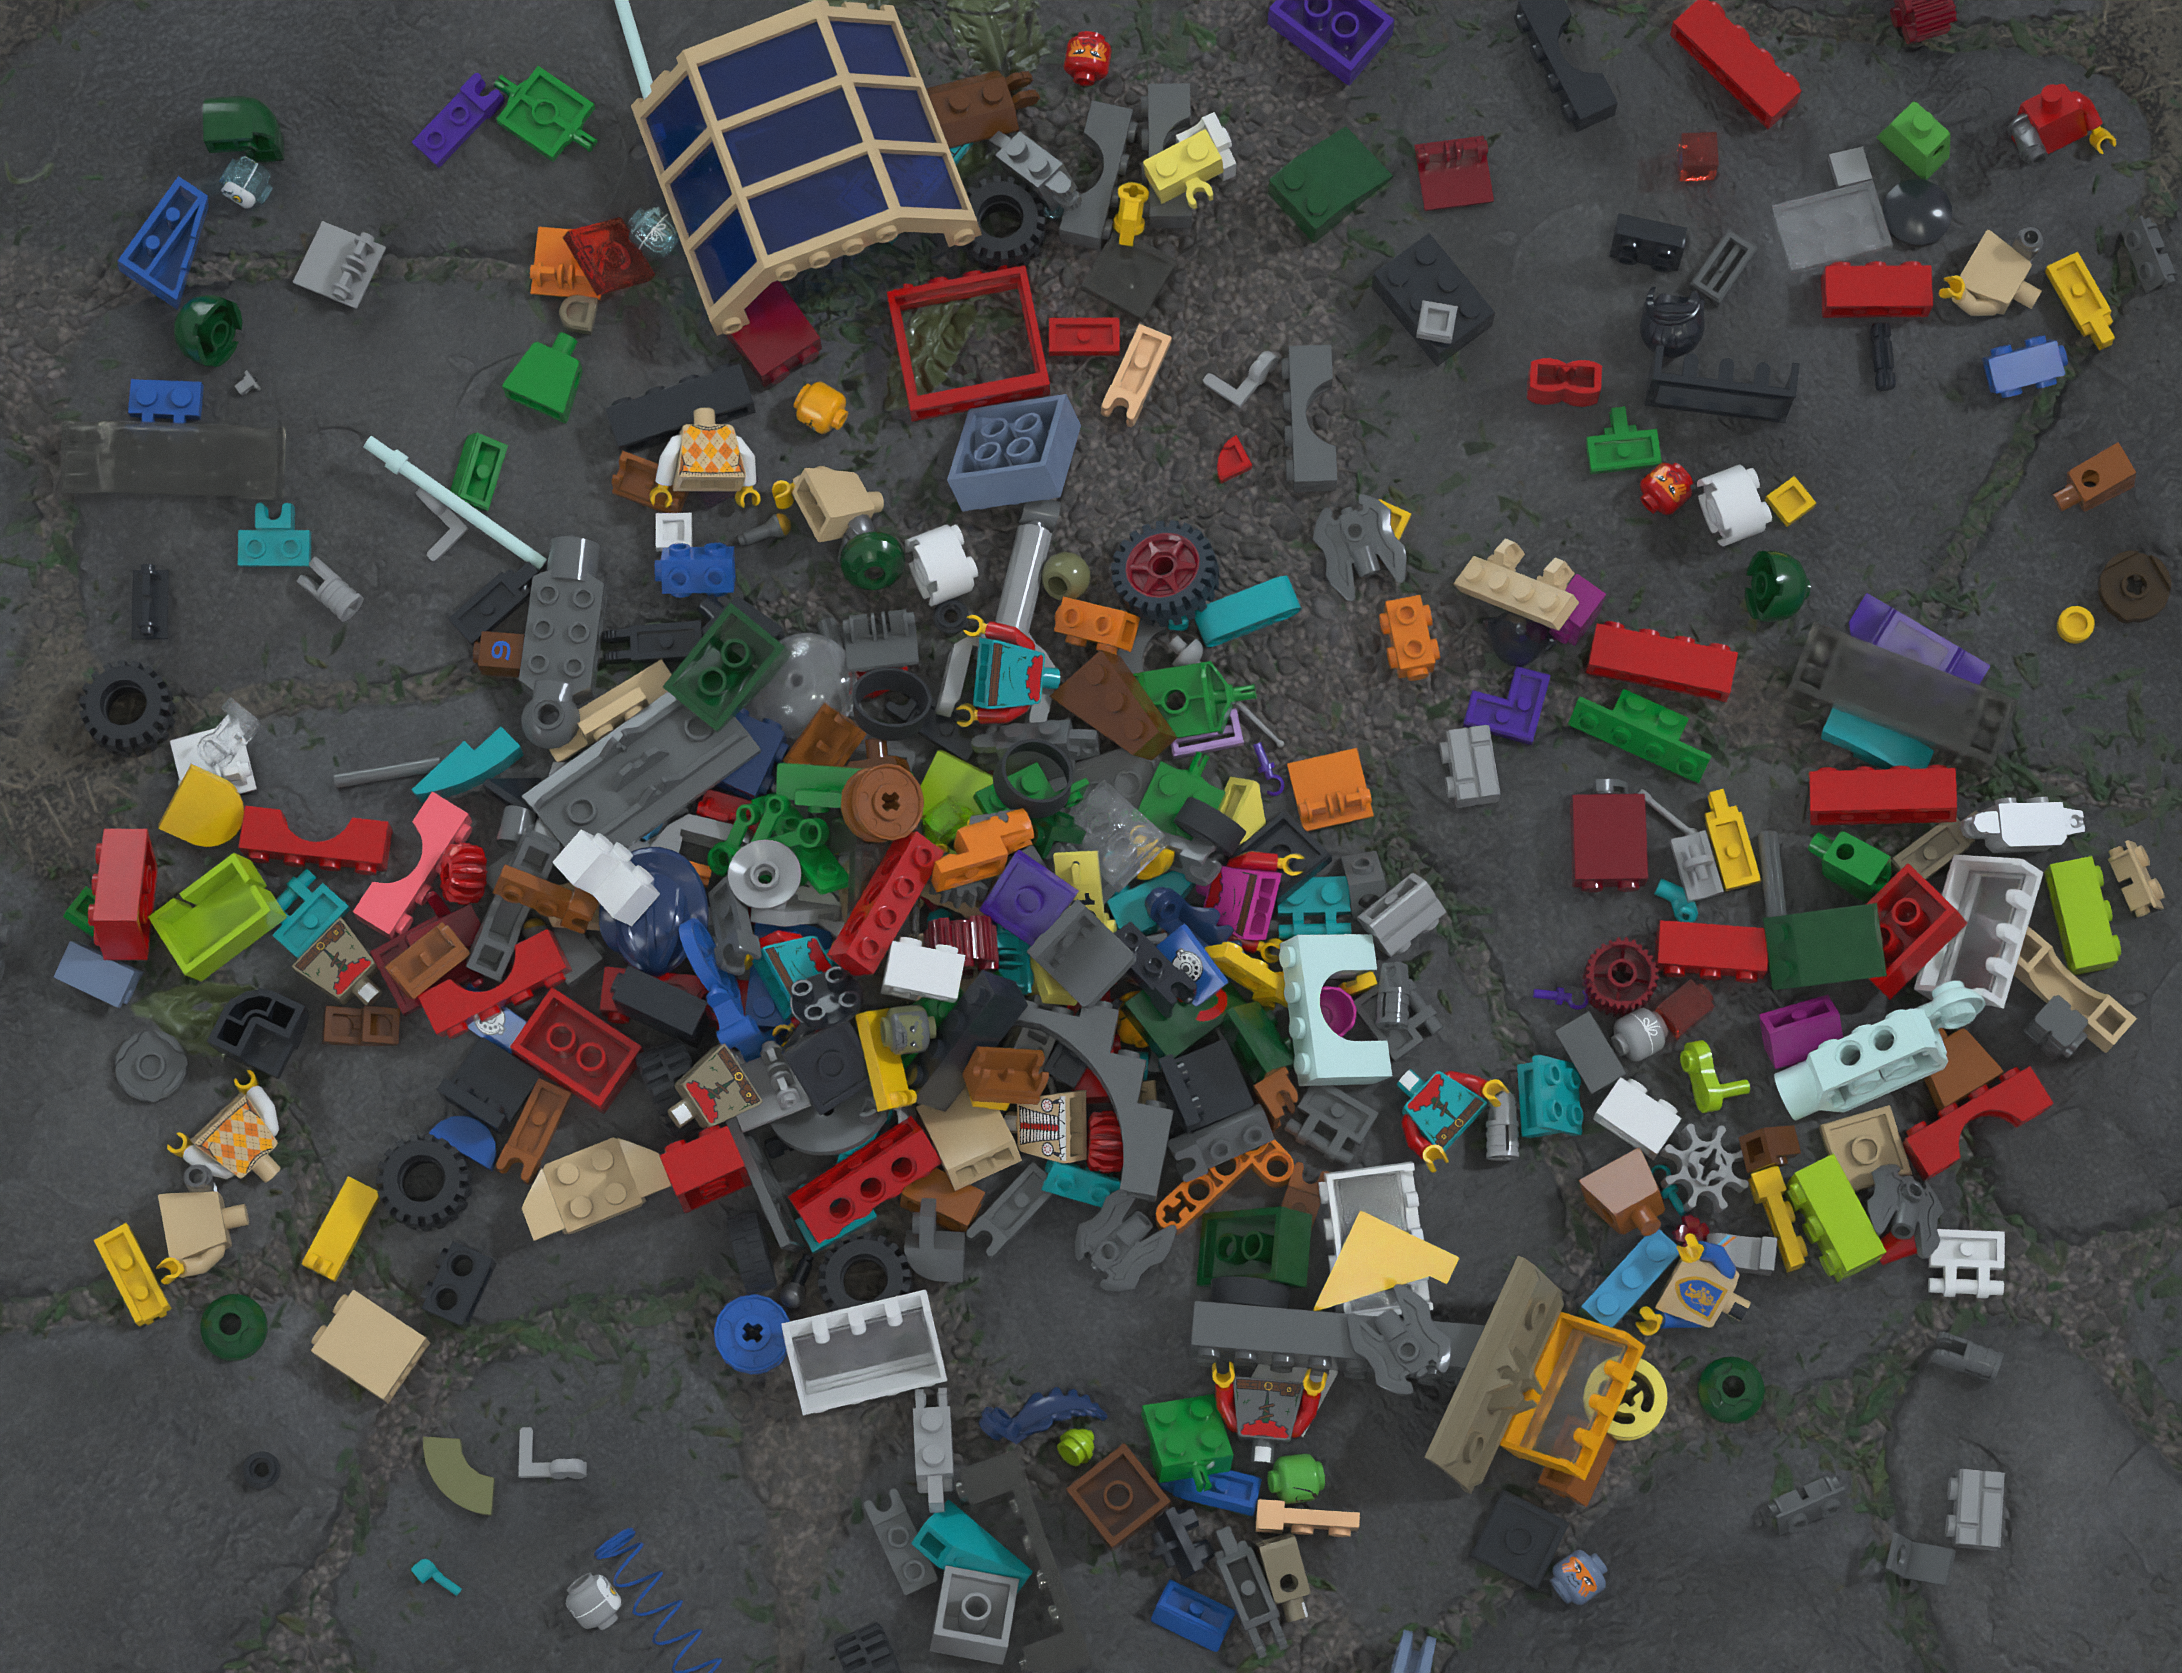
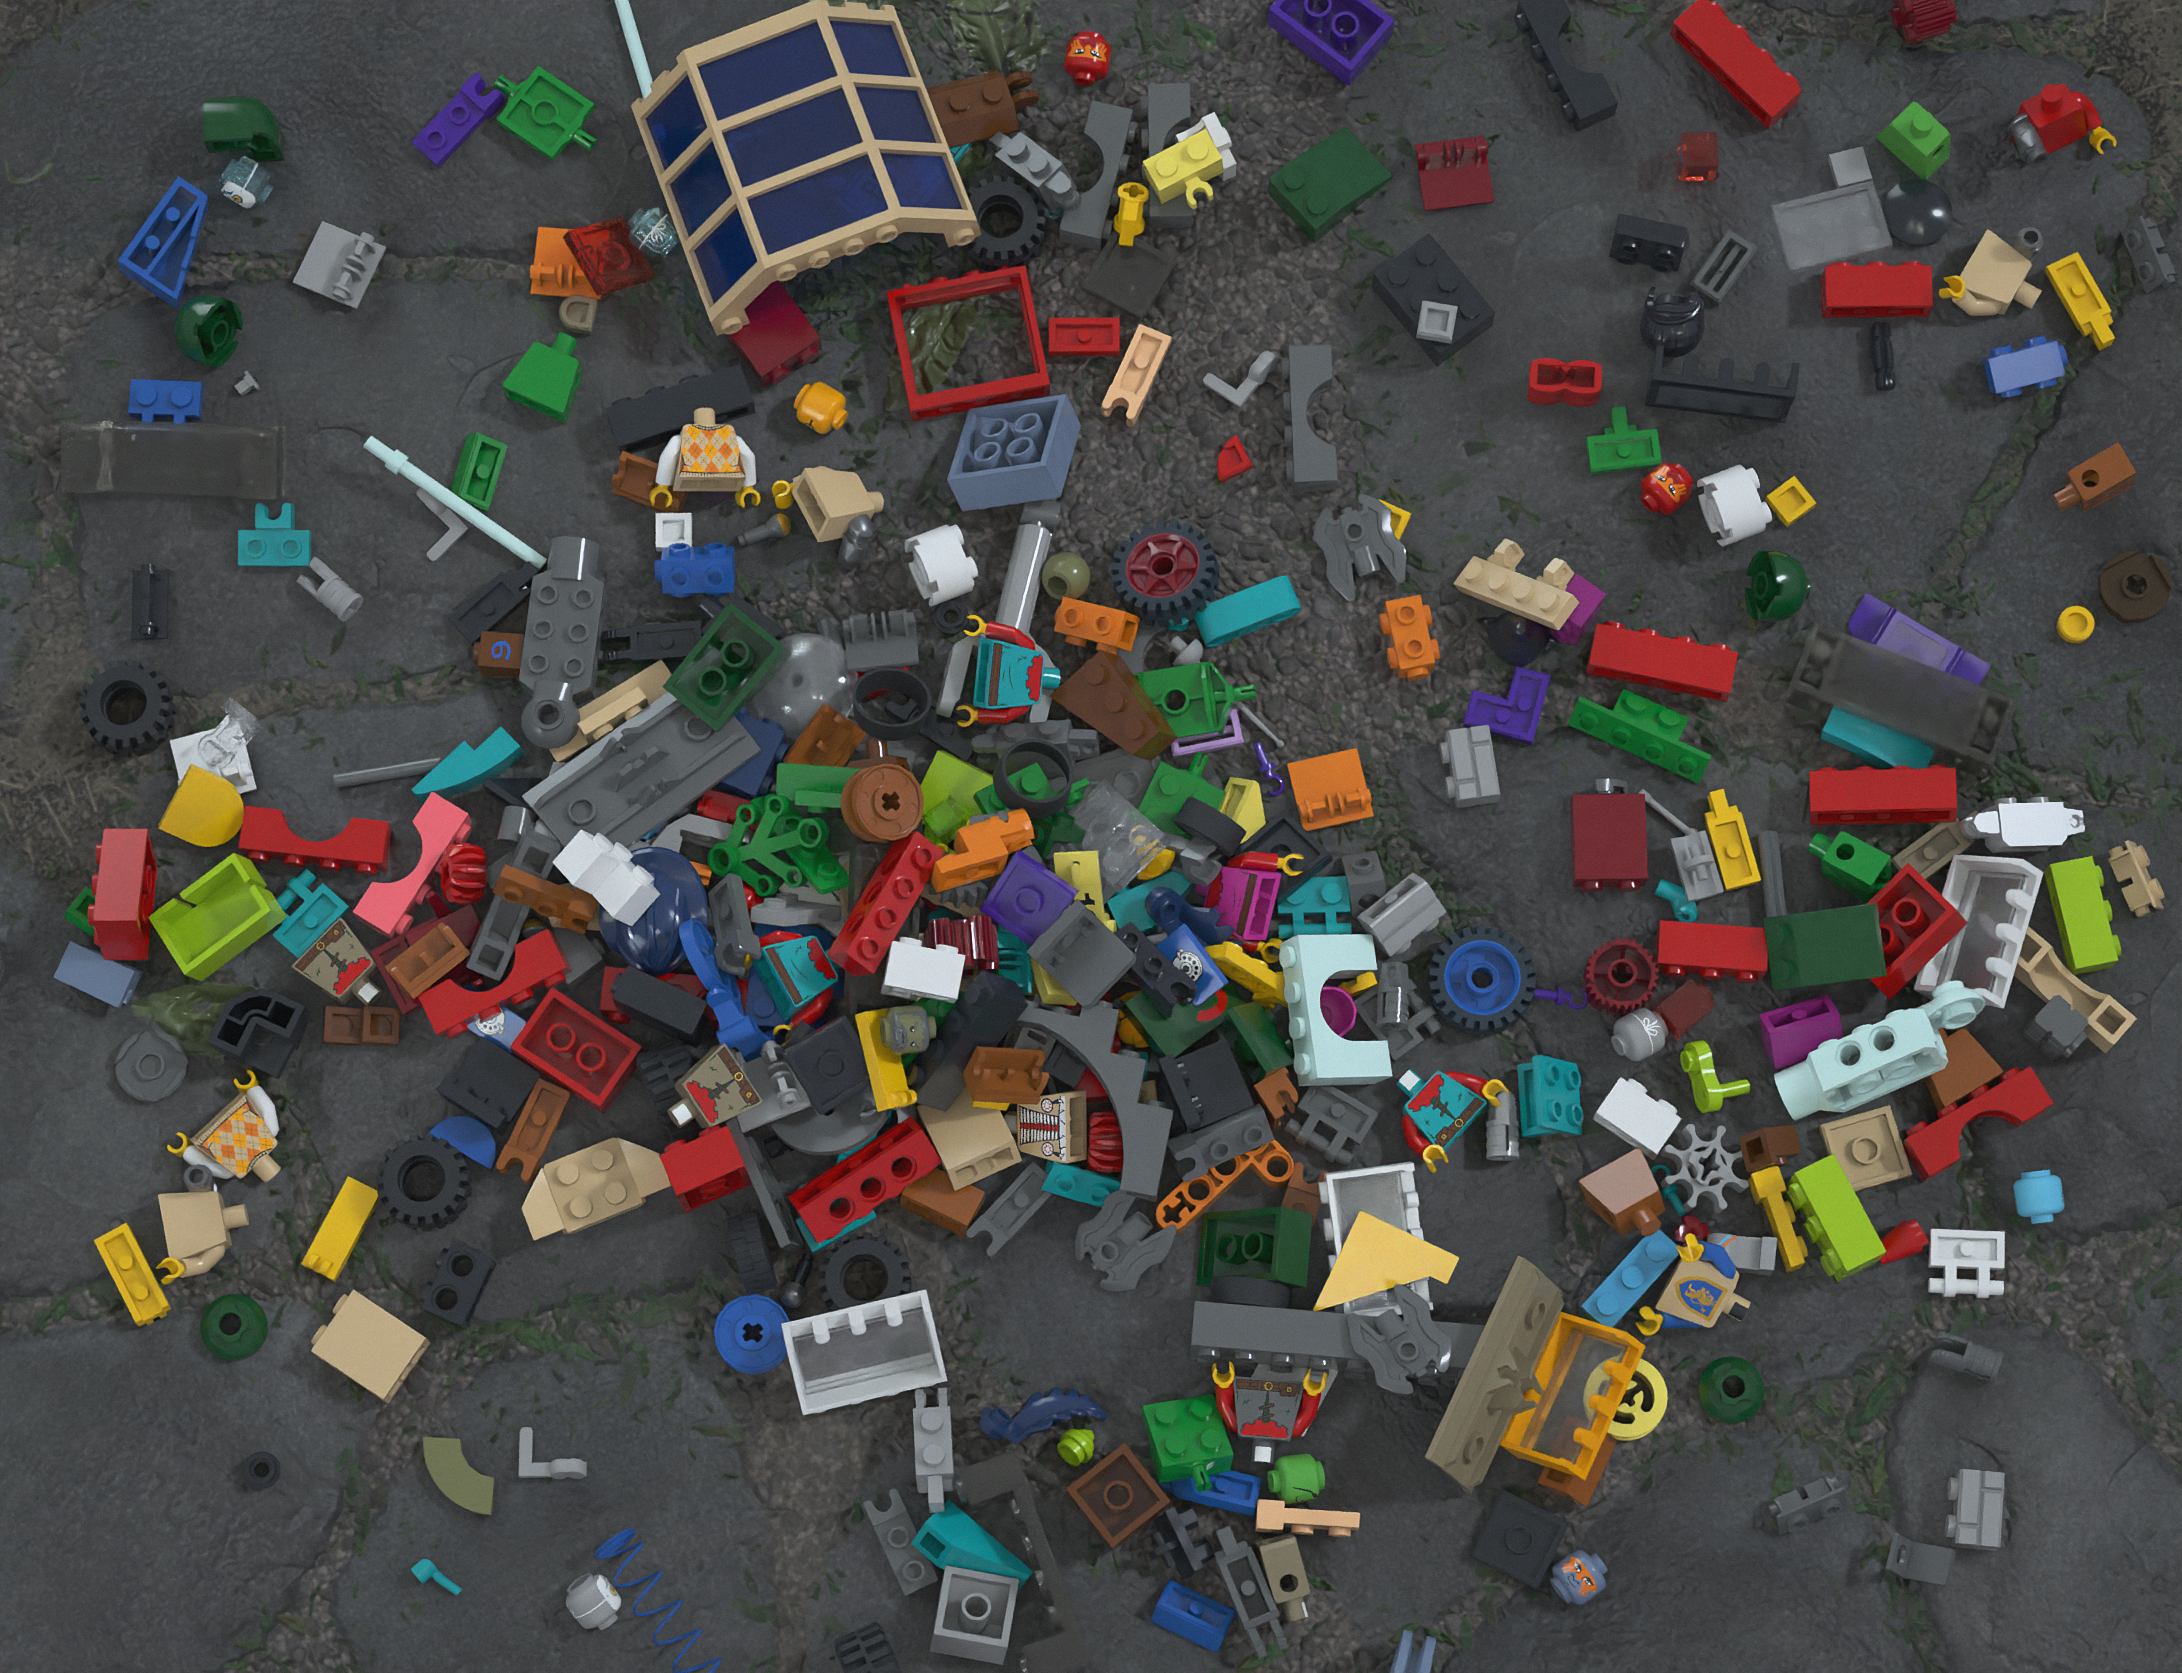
(760, 859): light grey dish -> none
(826, 999): black dish -> none
(868, 551): dark green piece -> none
(933, 1252): dark grey brick -> none
(1477, 1008): none -> wheel
(1591, 1053): dark grey hinge -> none
(1909, 1205): dark grey piece -> none
(2038, 1196): none -> medium azure head

